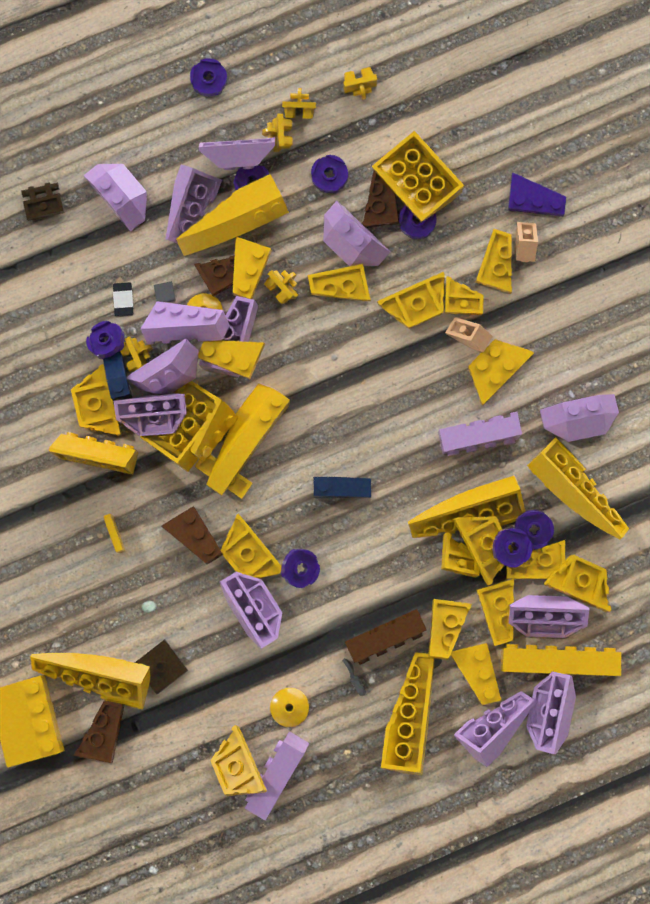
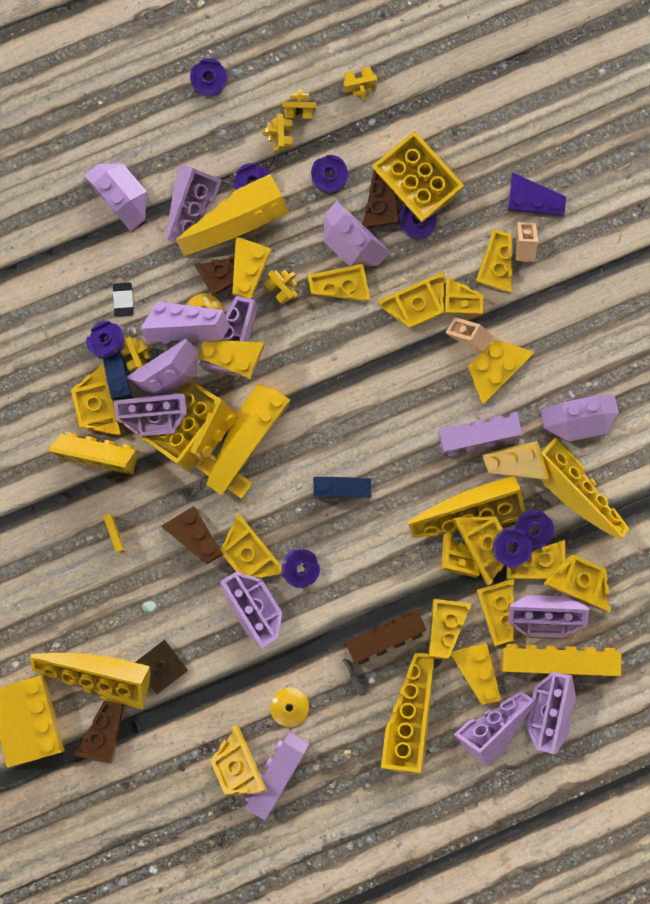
(43, 206): dark brown plate -> none
(164, 292): dark grey tile -> none
(237, 153): lavender wedge -> none
(518, 460): none -> yellow wing

